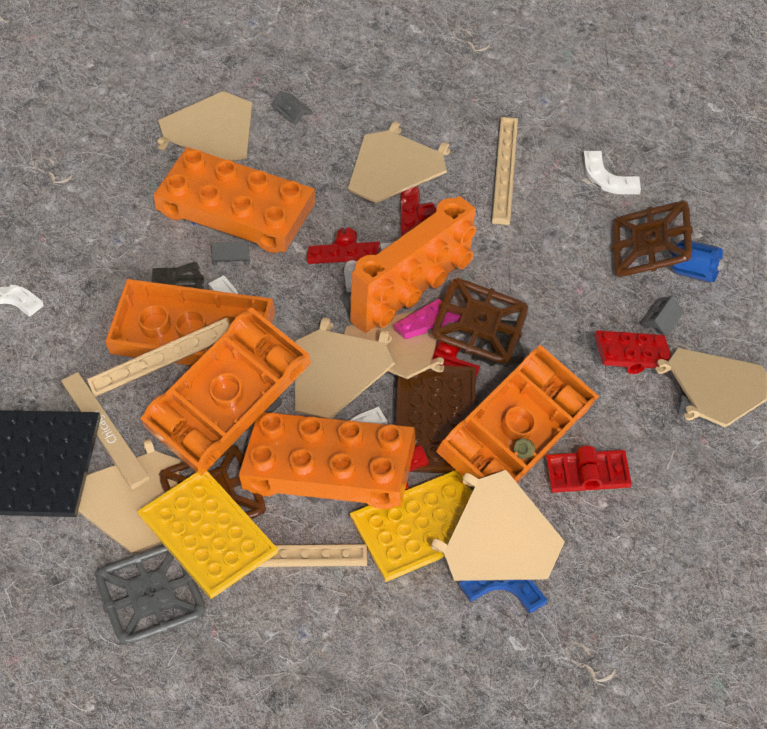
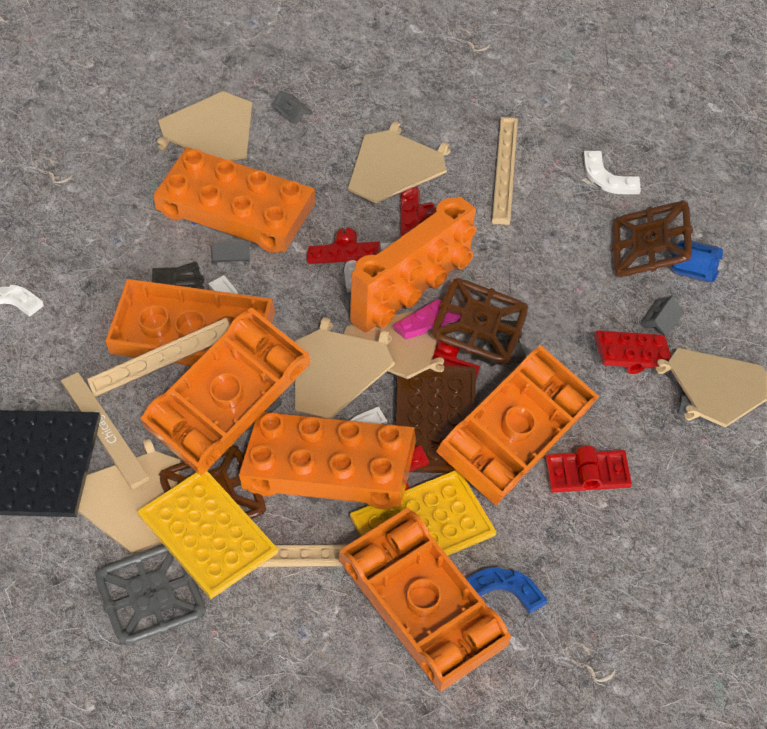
(424, 598): none -> orange piece
(500, 535): tan flag -> none
(524, 448): olive tile -> none

